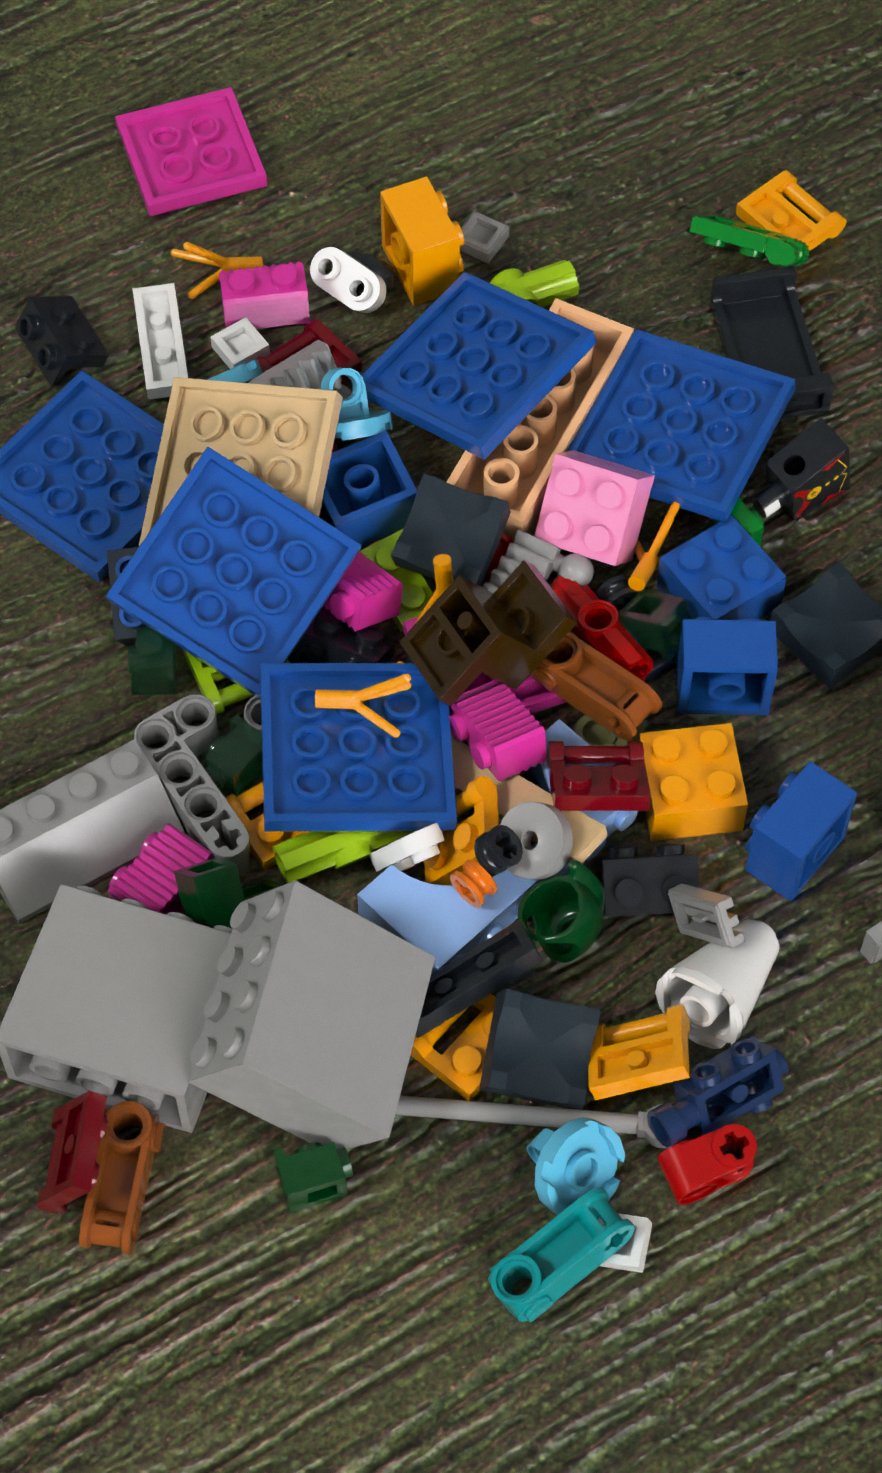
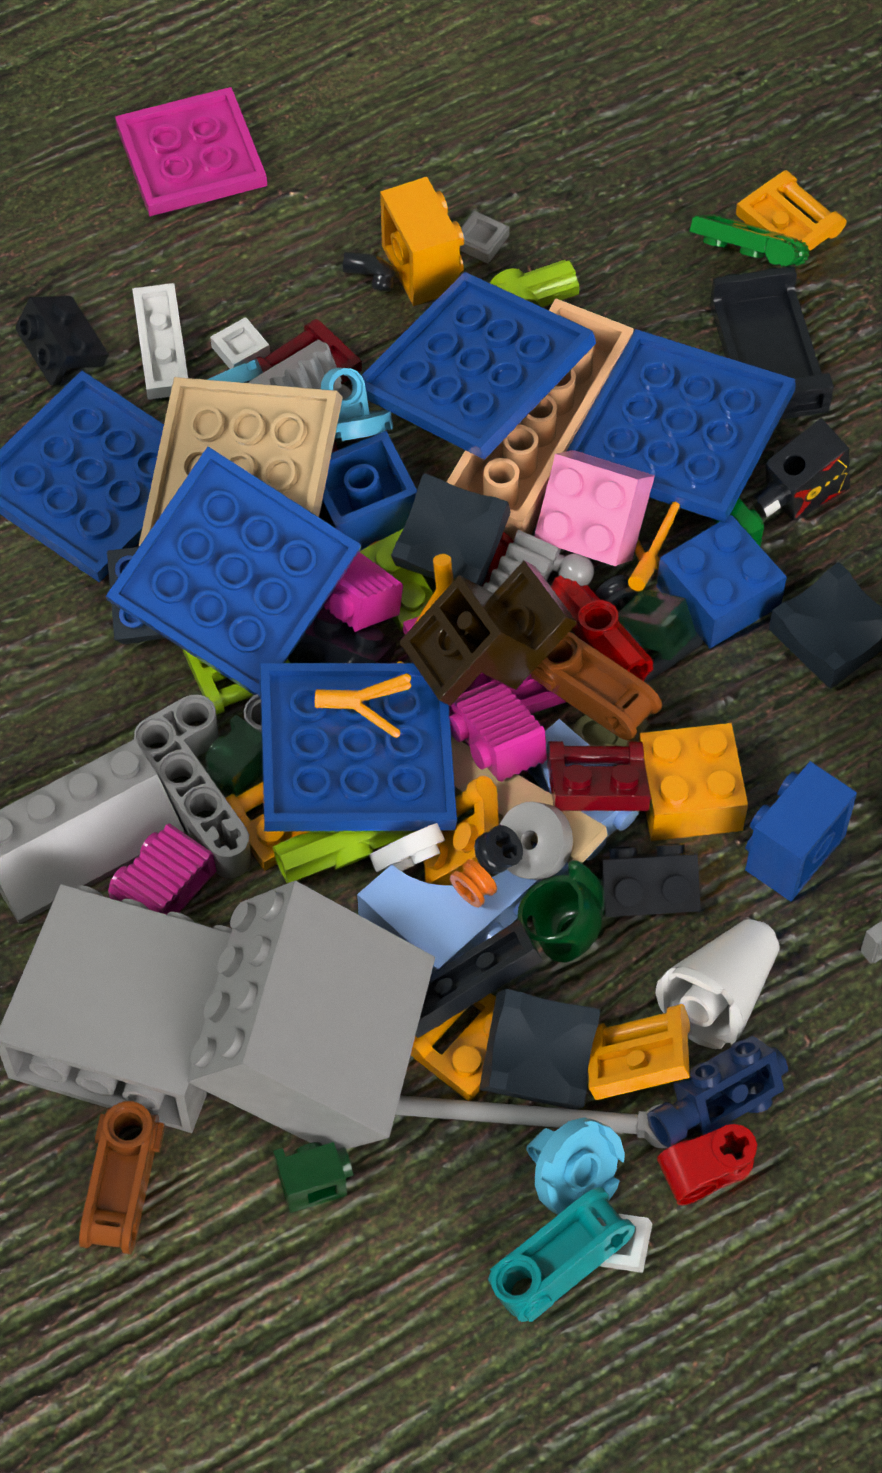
(73, 1162): dark red plate -> none
(153, 664): clear green brick -> none
(202, 255): light orange plant -> none
(214, 890): dark green brick -> none
(265, 295): dark pink brick -> none
(346, 277): white plate -> none
(703, 907): light grey tile -> none
(726, 666): blue brick -> none

